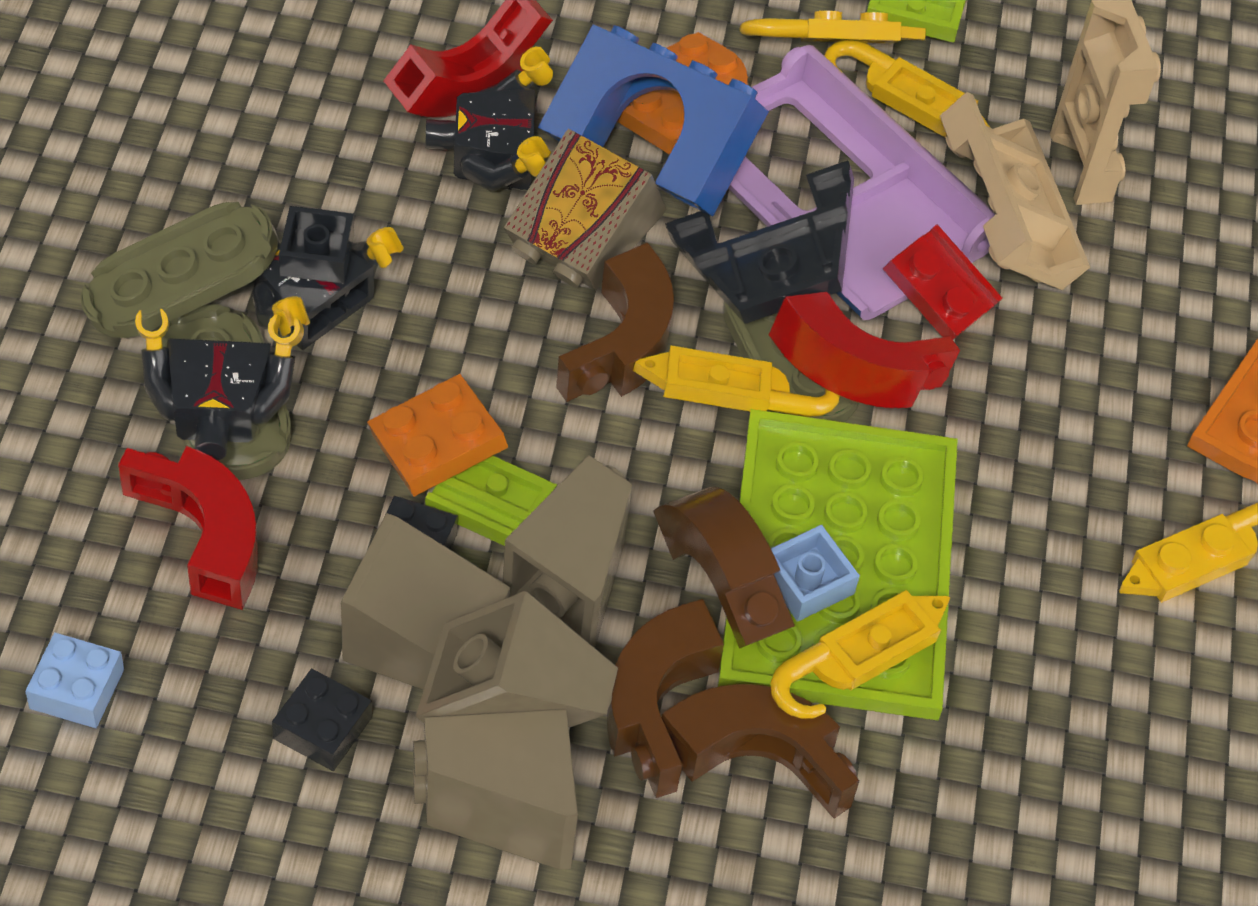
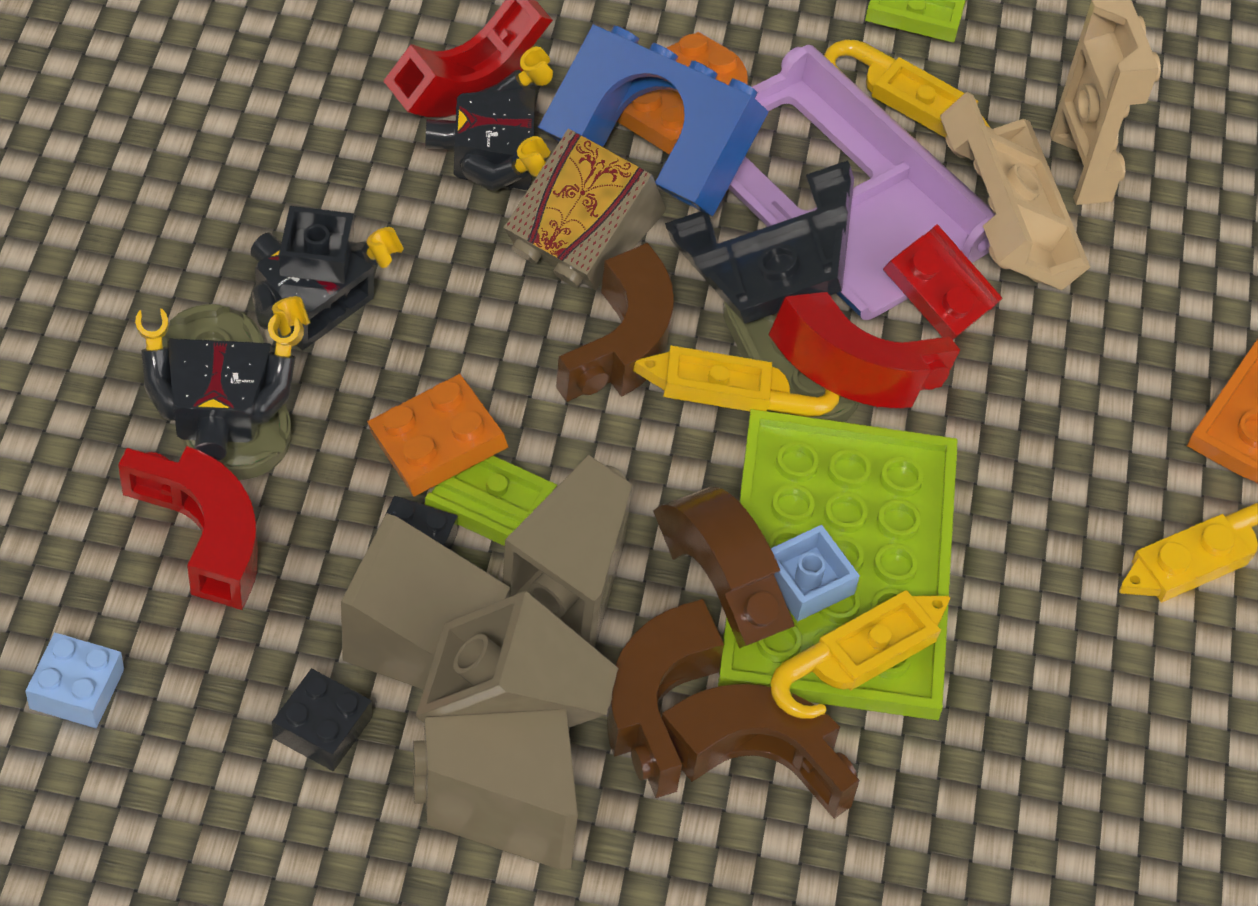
(179, 268): olive tile -> none
(829, 27): yellow plate -> none

